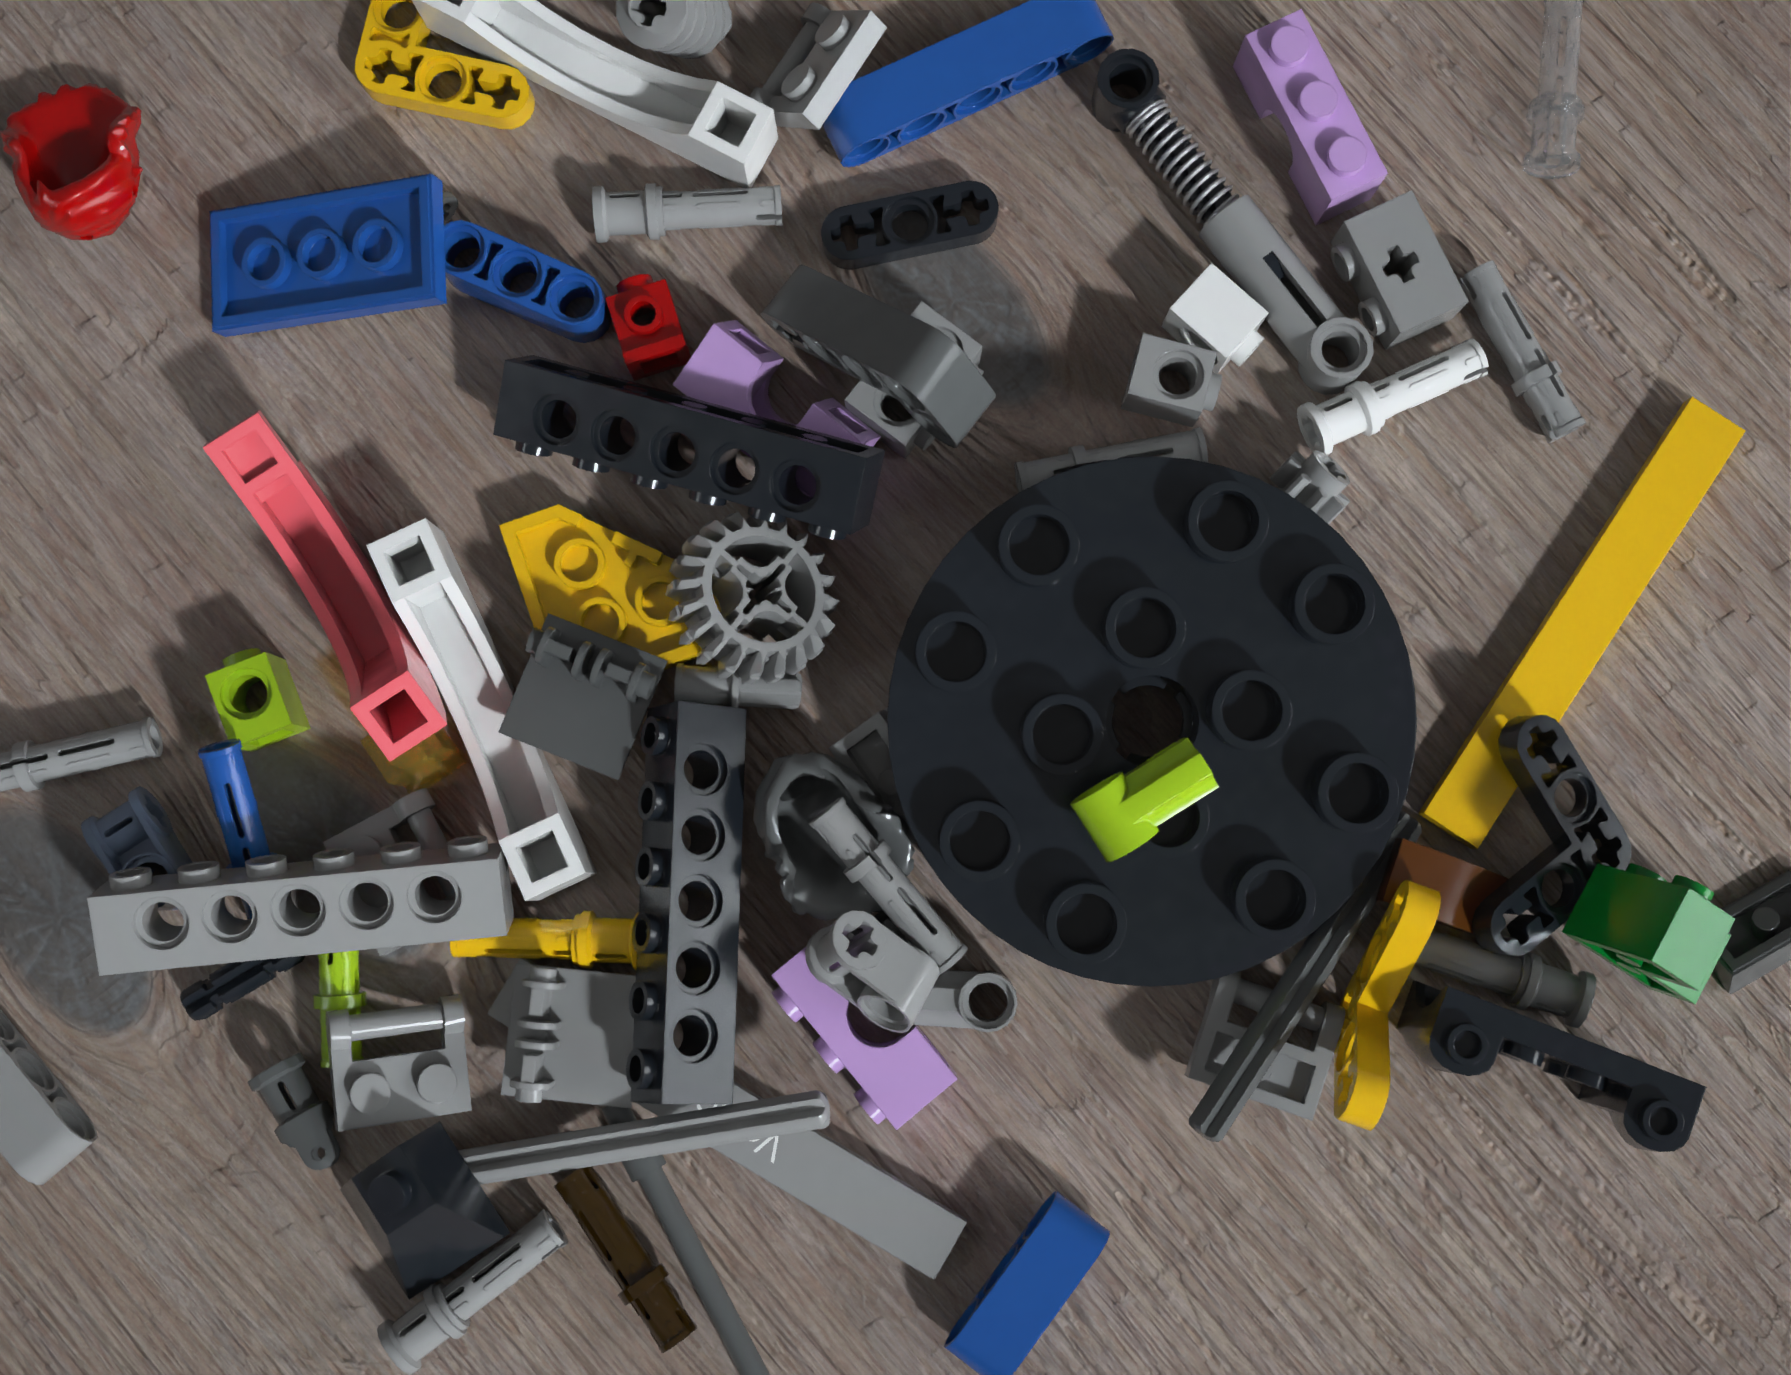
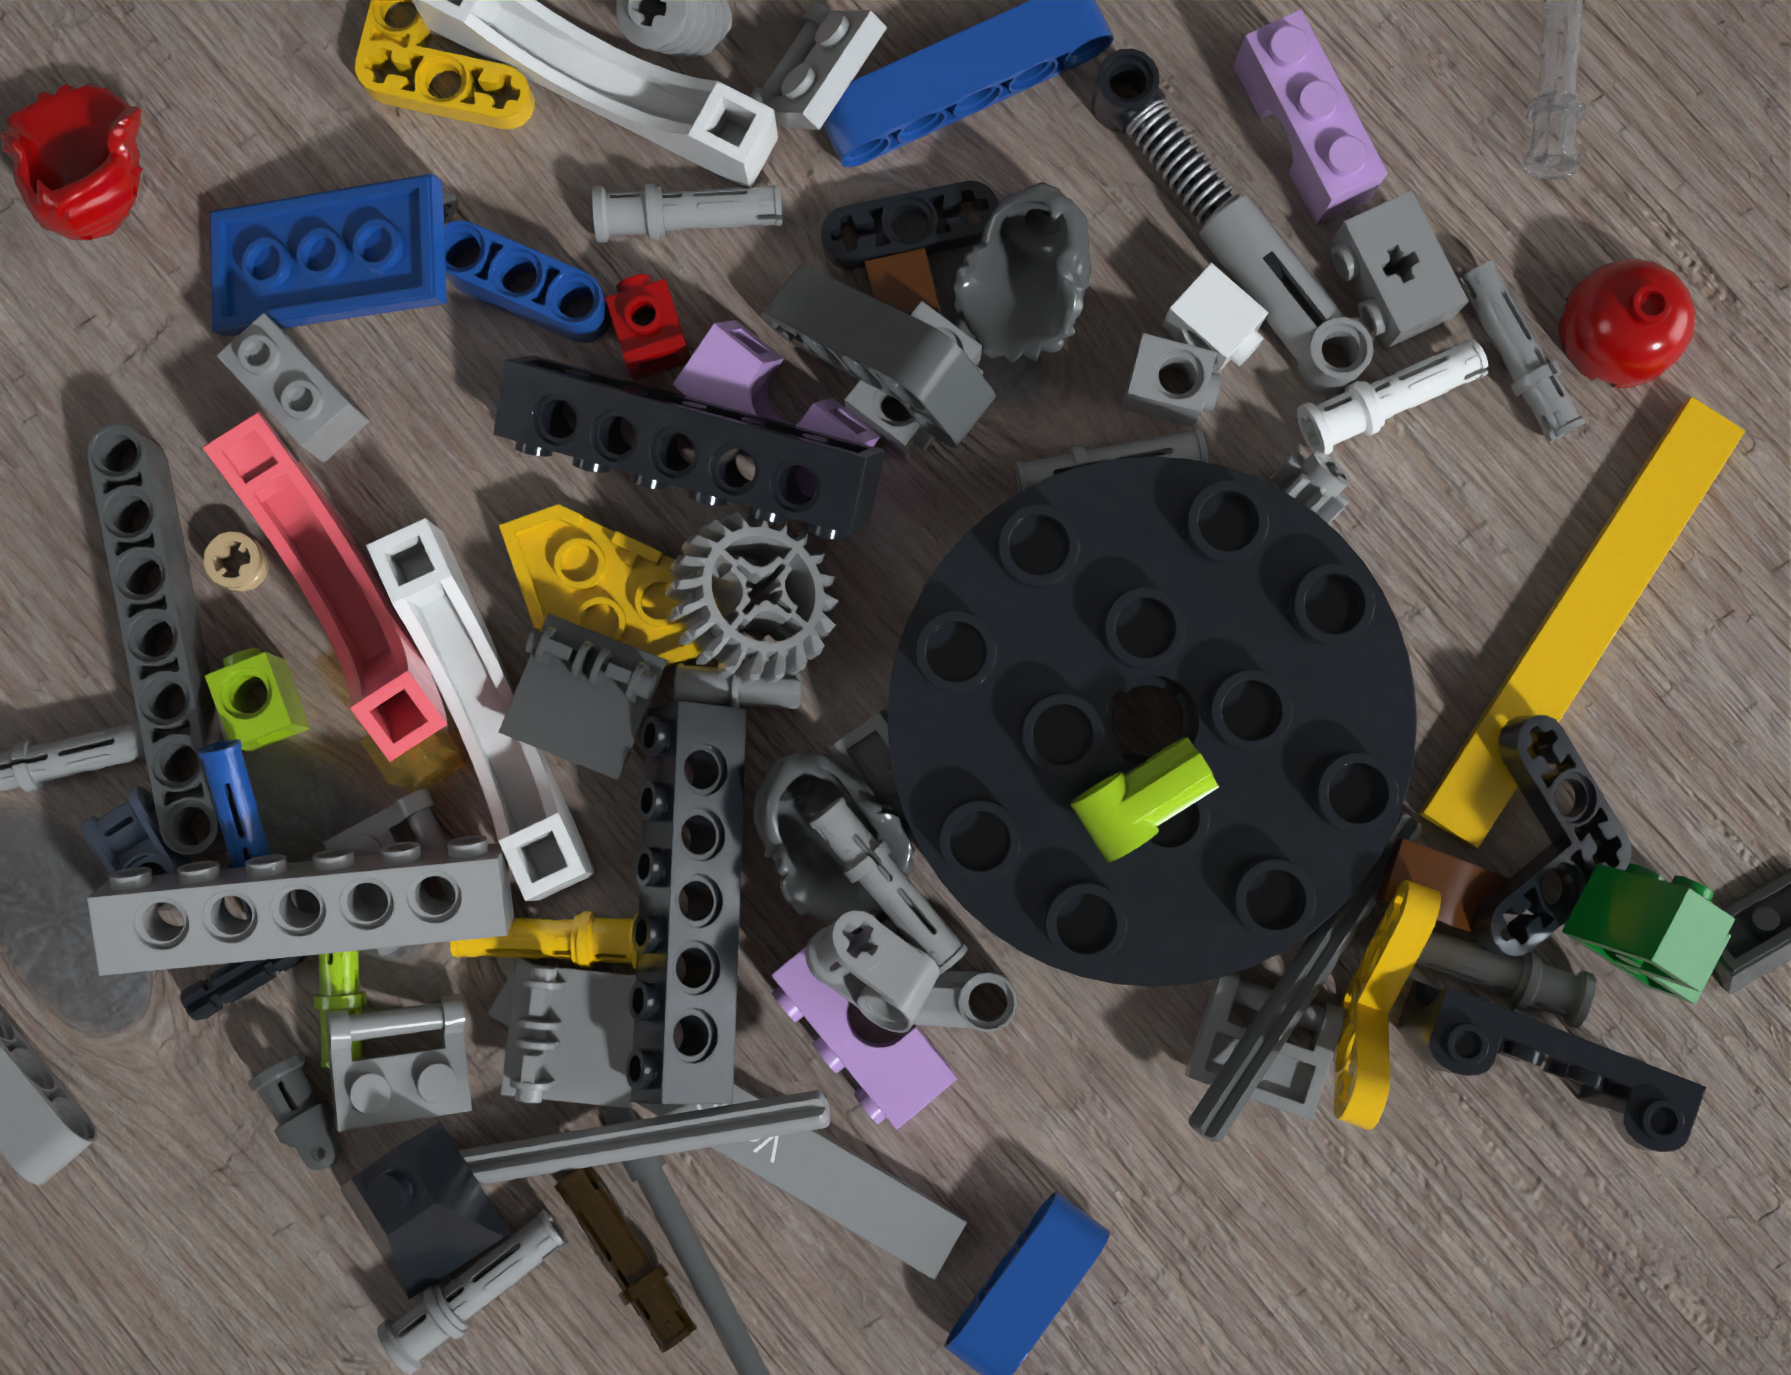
(145, 616): none -> dark grey beam
(222, 549): none -> tan bush
(292, 388): none -> light grey brick
(902, 280): none -> reddish brown tile
(1026, 275): none -> dark grey piece
(1627, 322): none -> red cylinder

